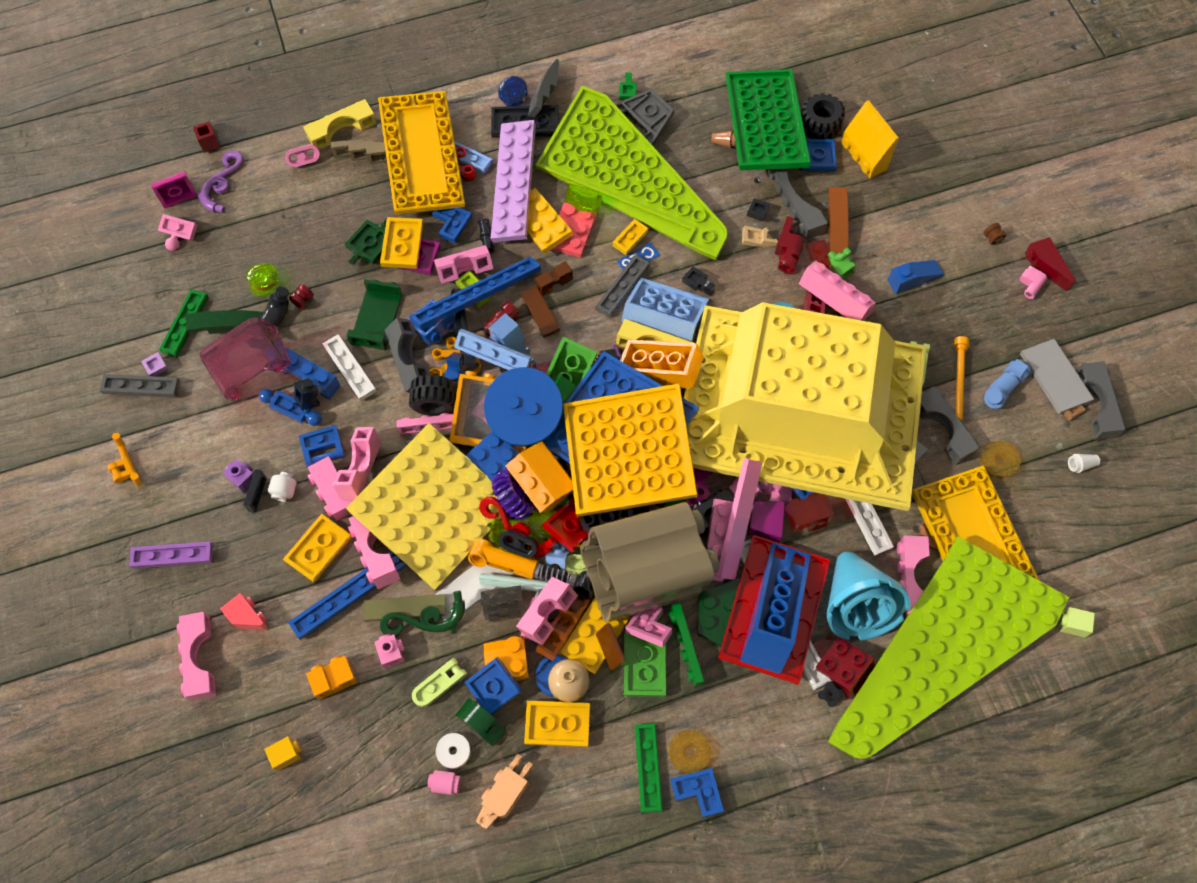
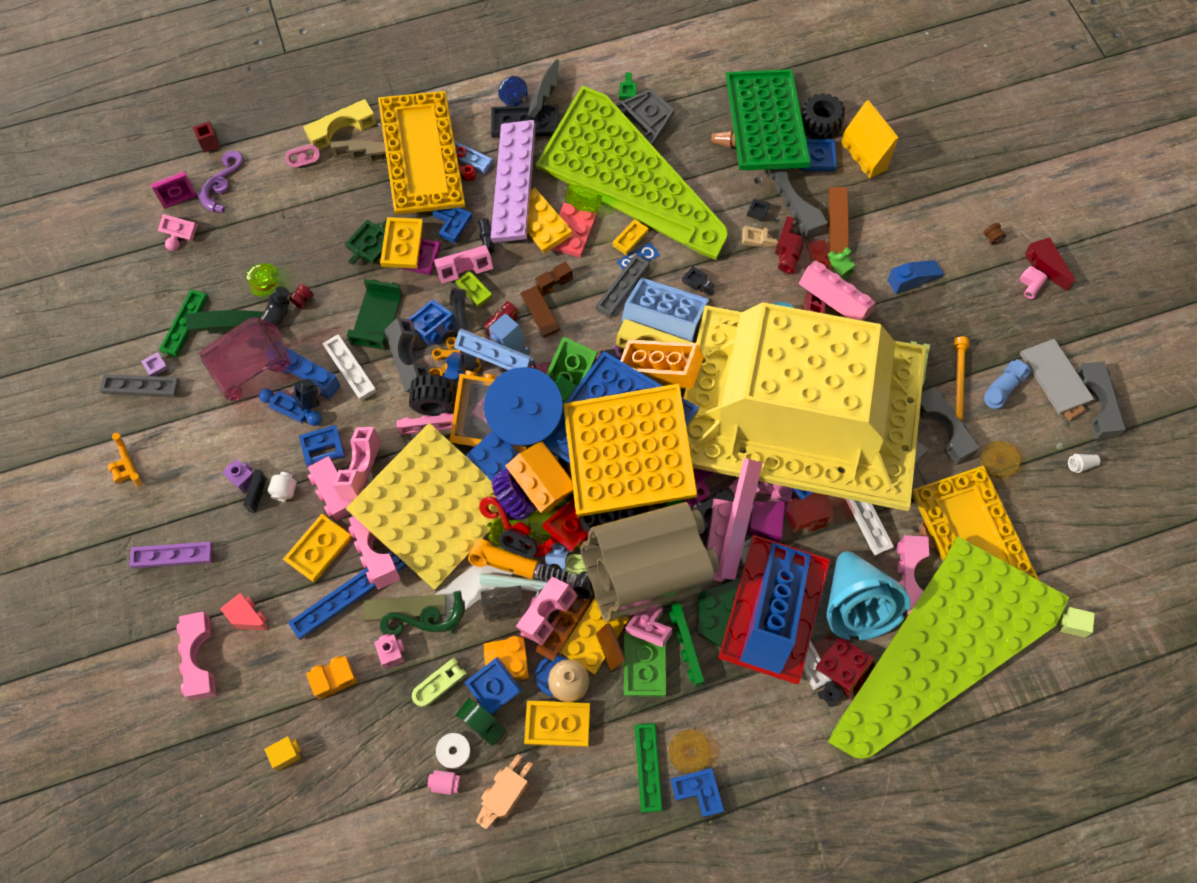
(475, 293): blue plate -> none

